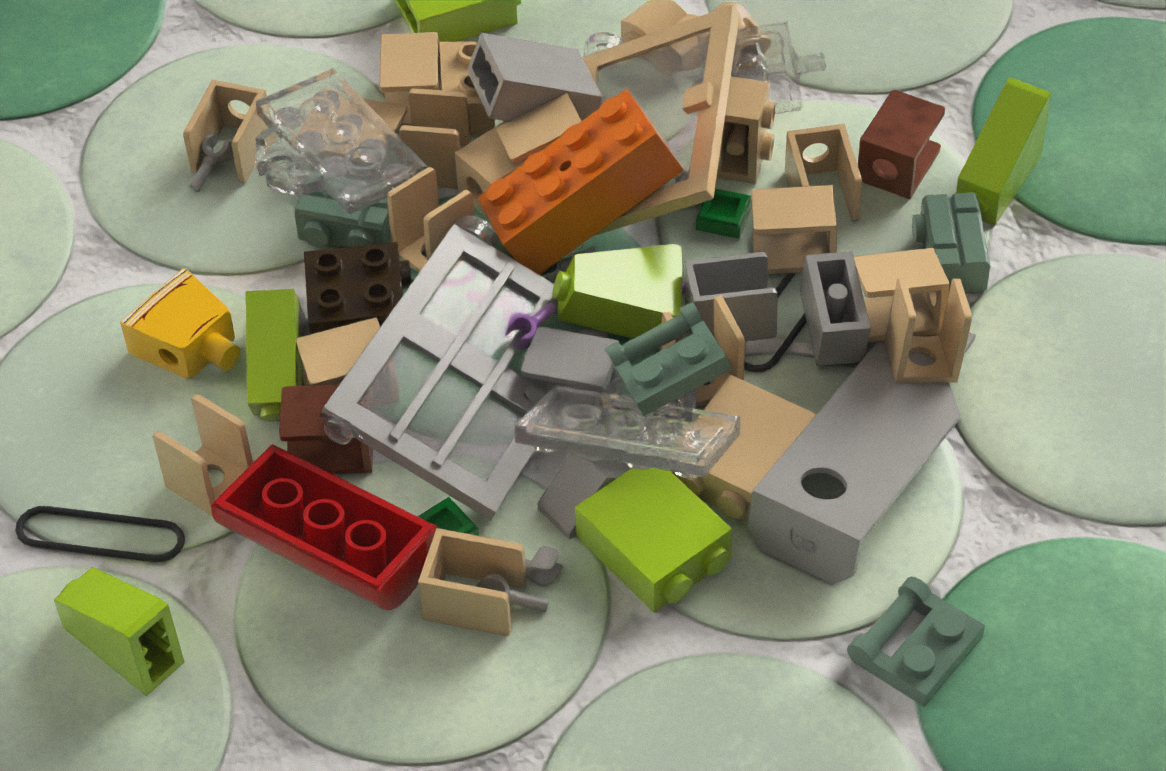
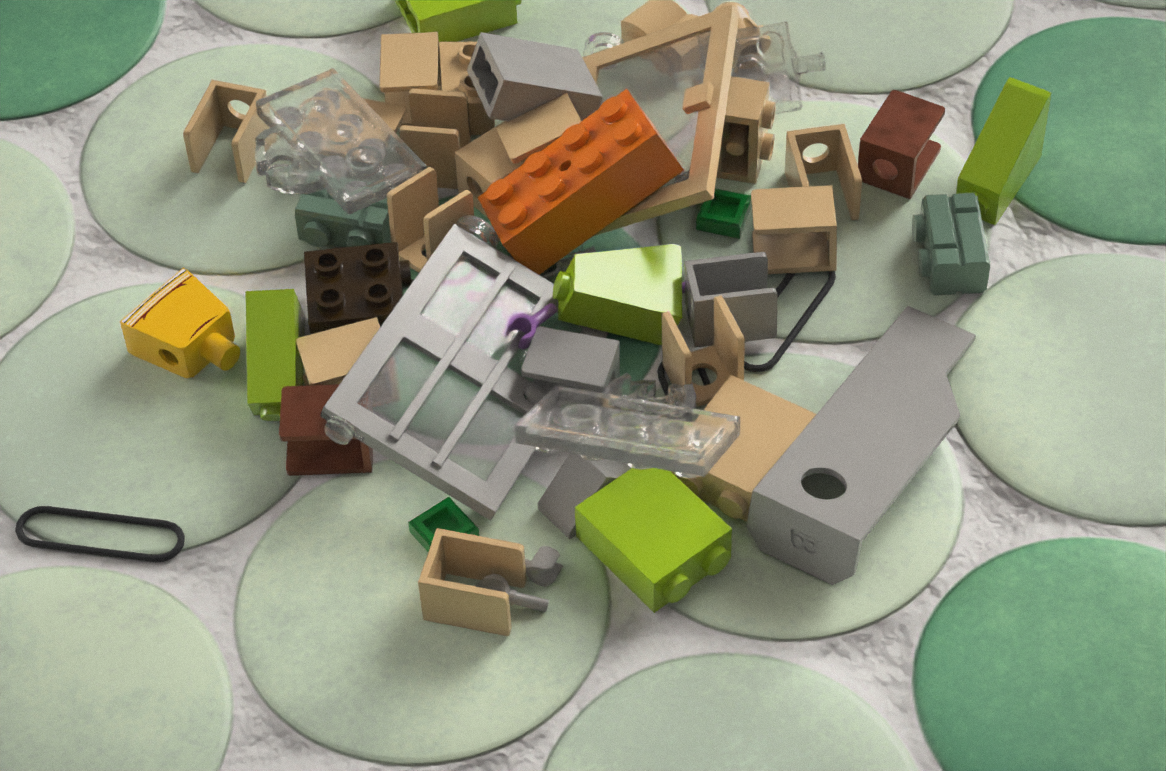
(122, 627): lime slope -> none
(210, 159): light grey hand -> none
(222, 448): tan piece -> none
(327, 527): red brick -> none
(675, 368): sand green plate -> none
(834, 308): light grey brick -> none
(922, 273): tan piece -> none
(928, 653): sand green plate -> none
(945, 349): tan piece -> none

